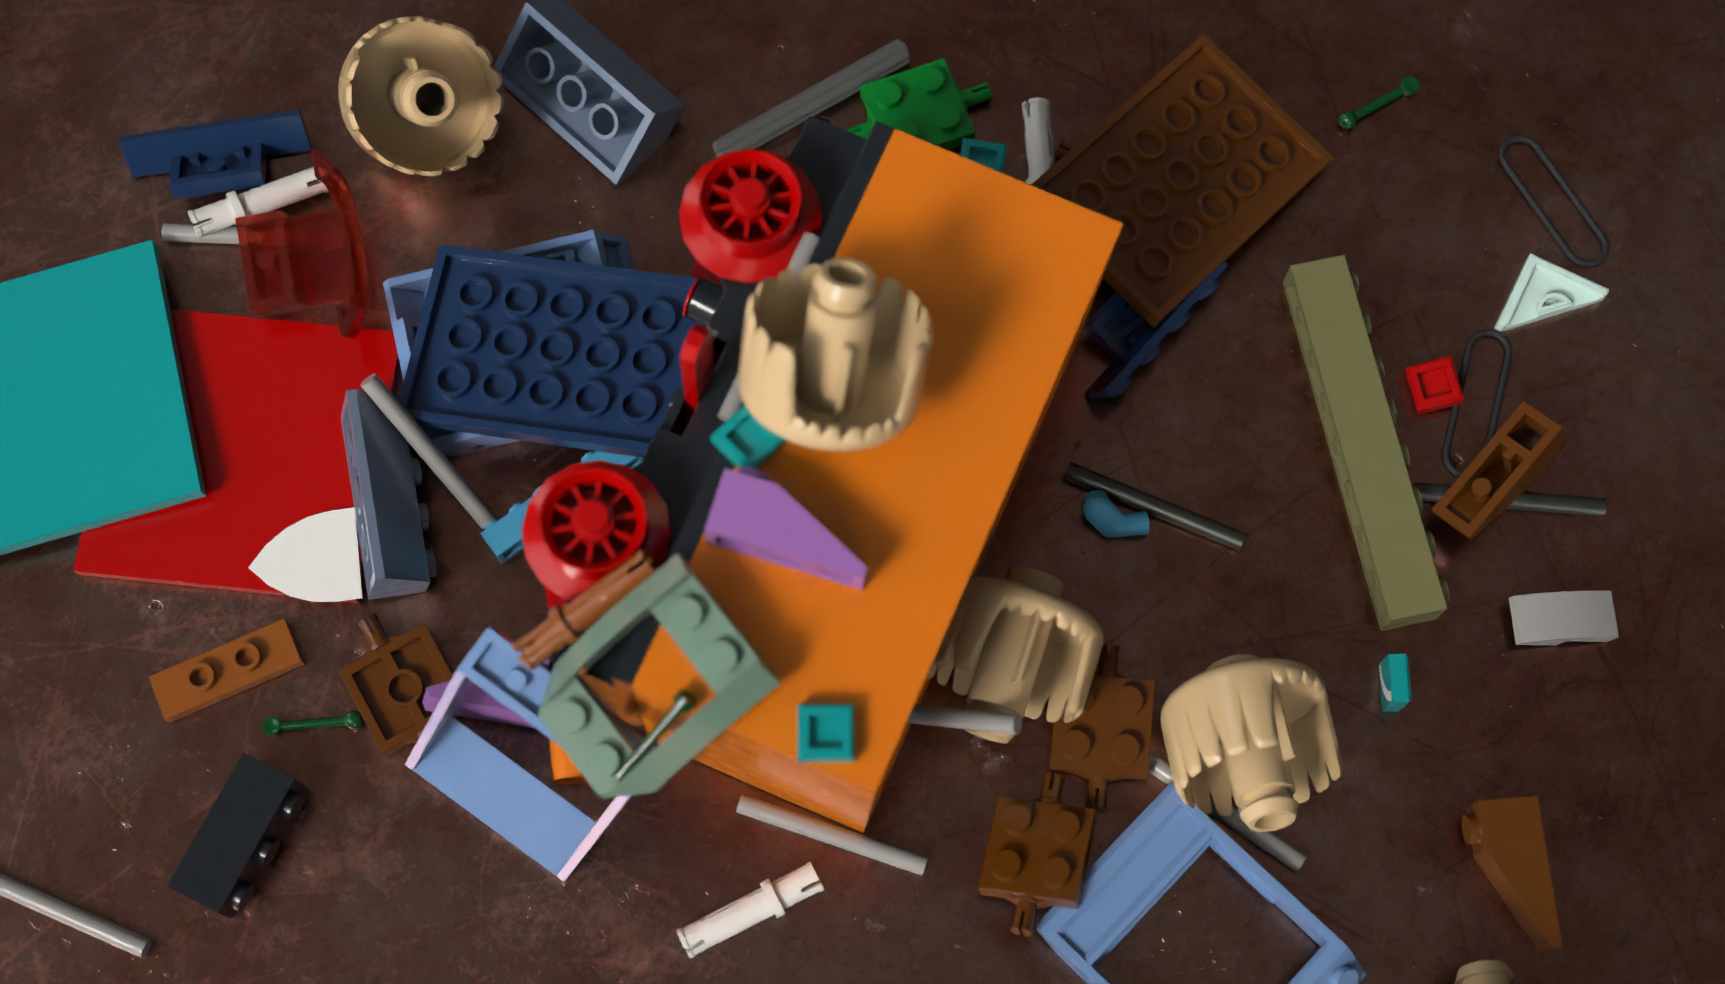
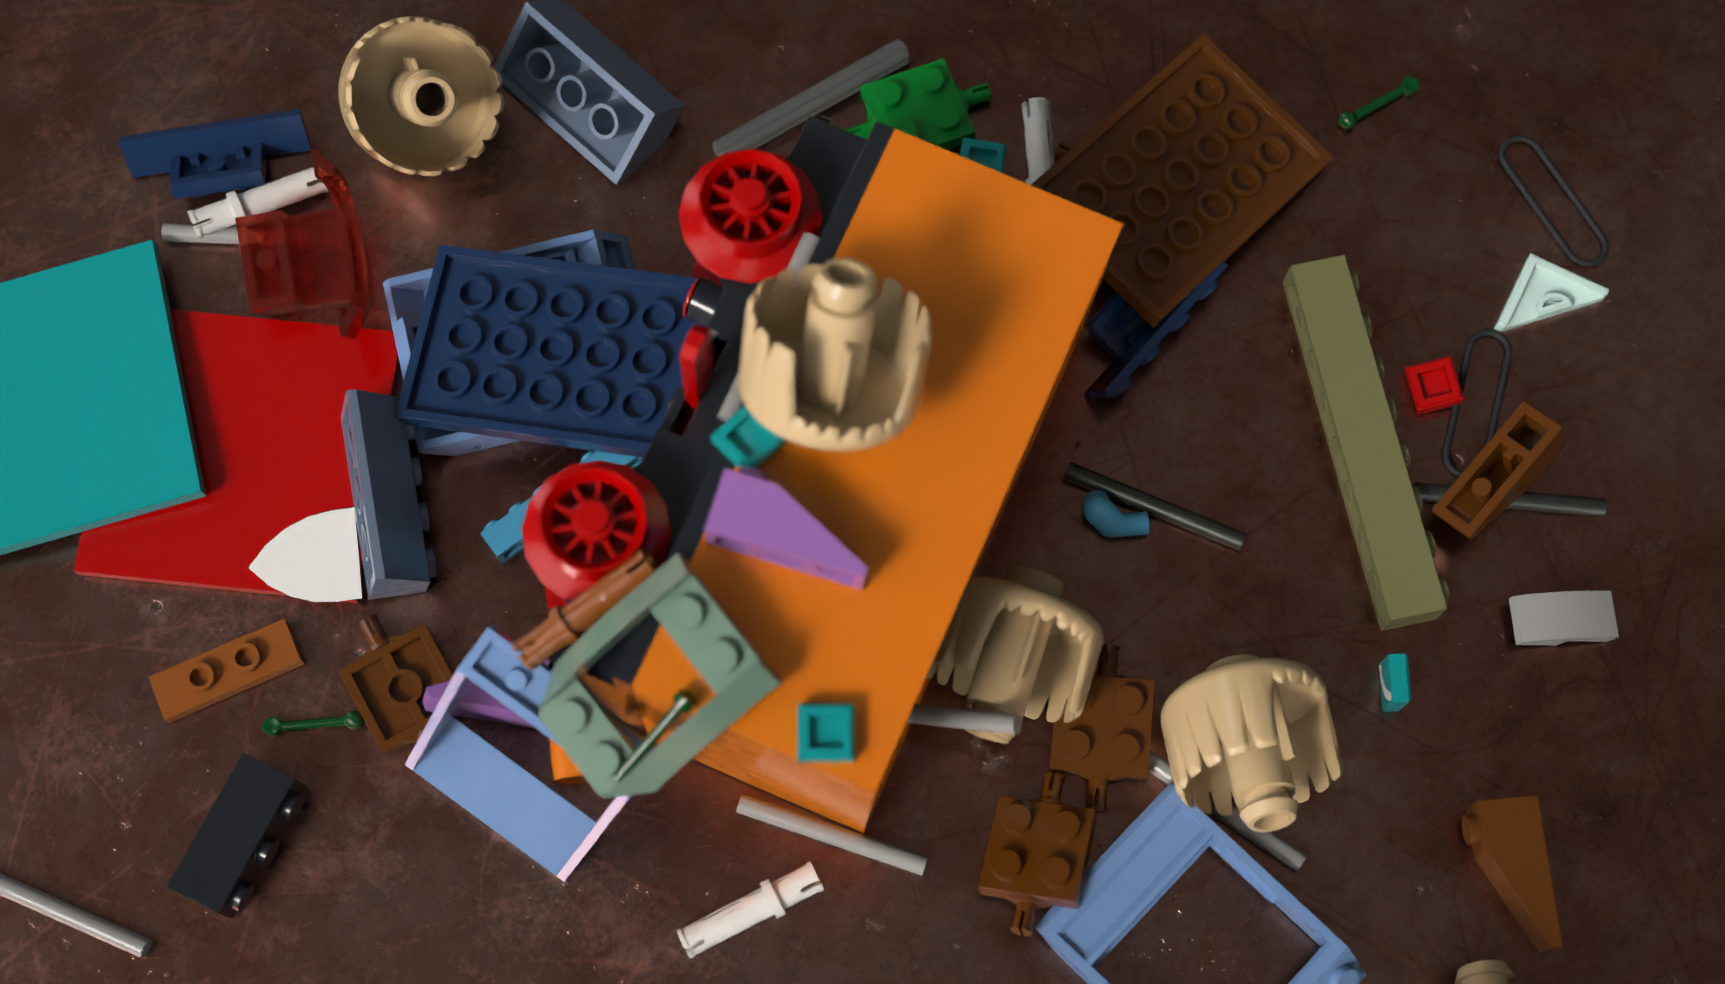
(427, 450): light grey bar -> none

